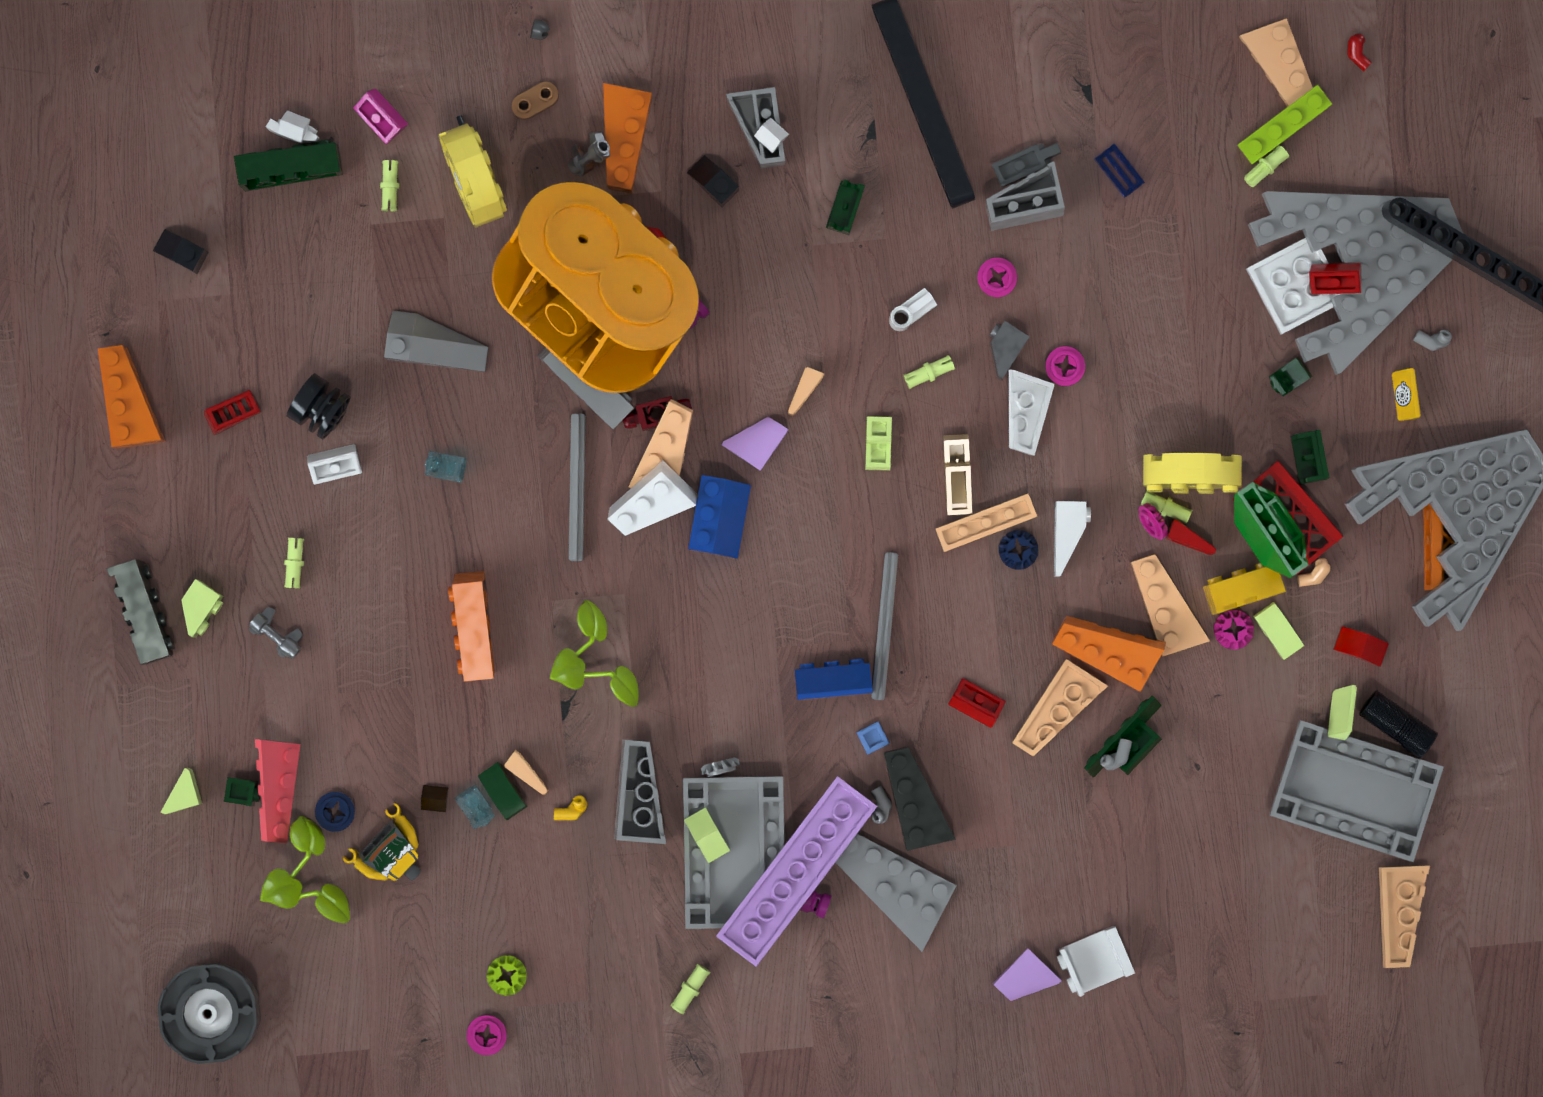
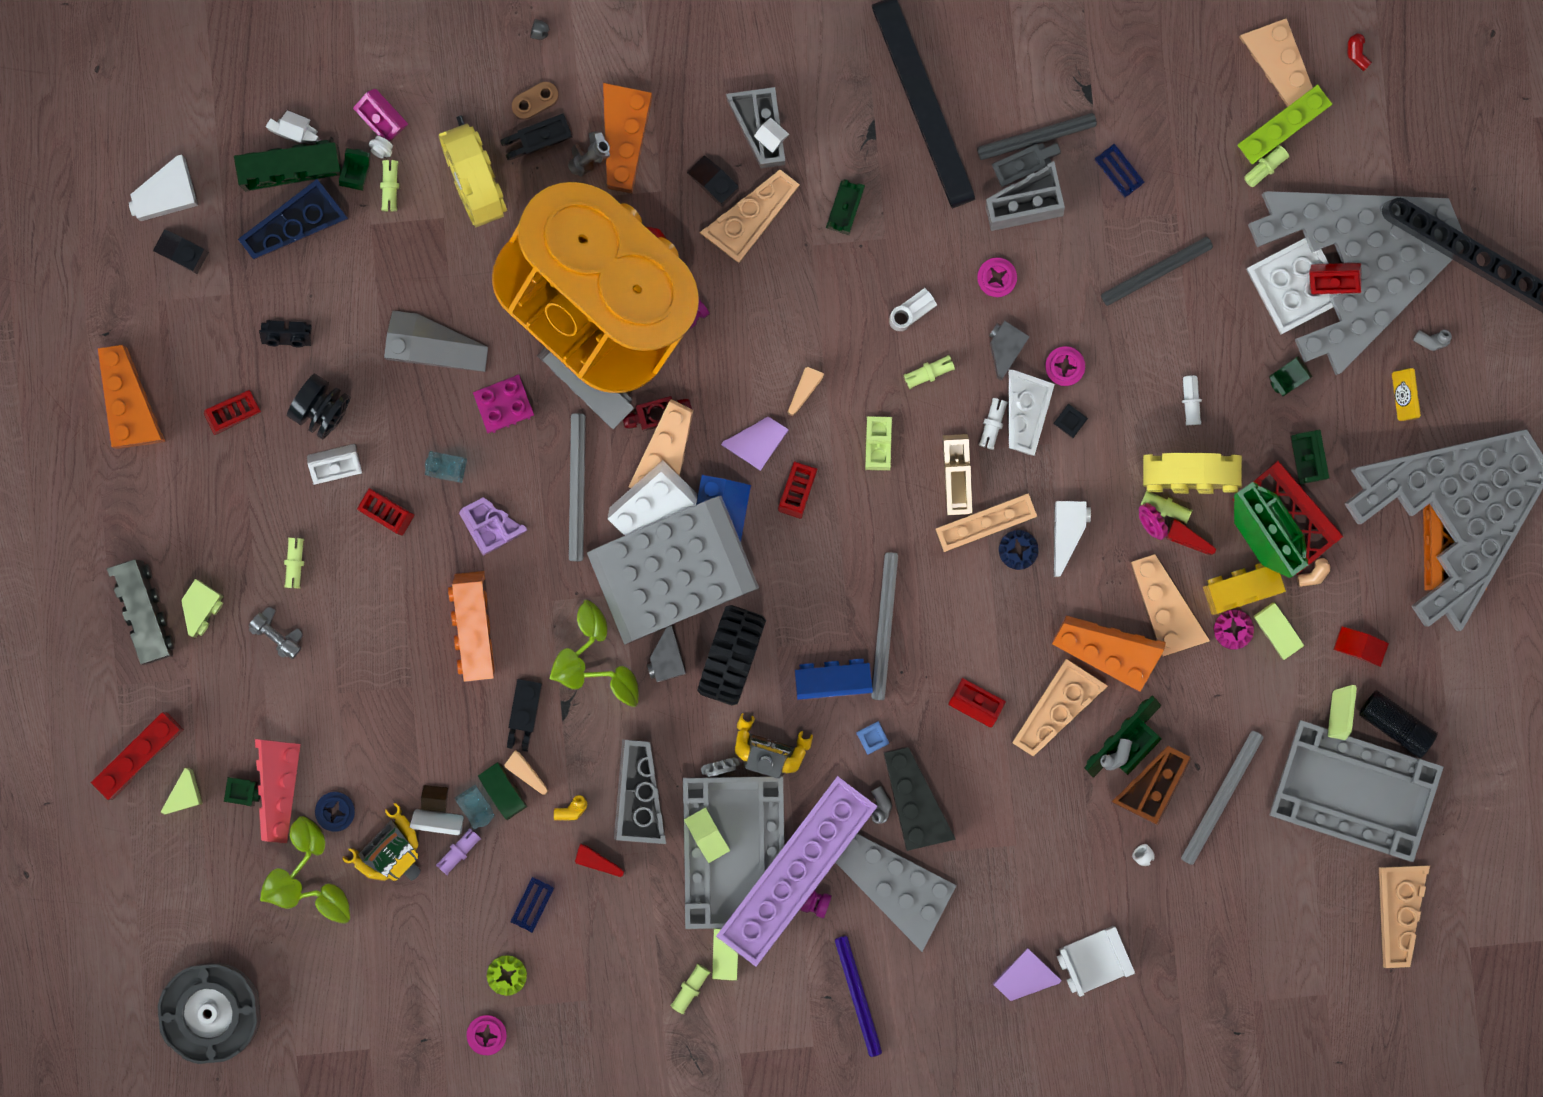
(136, 755): none -> red arch
(164, 192): none -> white slope
(274, 334): none -> black hinge
(296, 219): none -> dark blue wedge
(355, 169): none -> dark green bracket
(380, 147): none -> white plate
(403, 522): none -> red slope
(437, 822): none -> white slope
(458, 851): none -> lavender pin
(489, 525): none -> lavender slope
(503, 404): none -> dark pink hinge
(522, 924): none -> clear blue tile
(524, 711): none -> black hinge
(538, 136): none -> black hinge
(590, 858): none -> red slope
(666, 658): none -> flat silver slope
(672, 569): none -> light grey slope
(724, 960): none -> yellowish green slope
(731, 655): none -> black tyre
(746, 221): none -> light nougat wing
(768, 755): none -> torso
(792, 510): none -> red slope
(858, 996): none -> dark purple axle
(993, 423): none -> white pin
(1036, 136): none -> dark grey axle
(1070, 421): none -> black tile
(1143, 855): none -> white hinge
(1155, 786): none -> dark orange wedge
(1156, 271): none -> dark grey axle
(1191, 400): none -> white axle
(1222, 797): none -> light grey axle

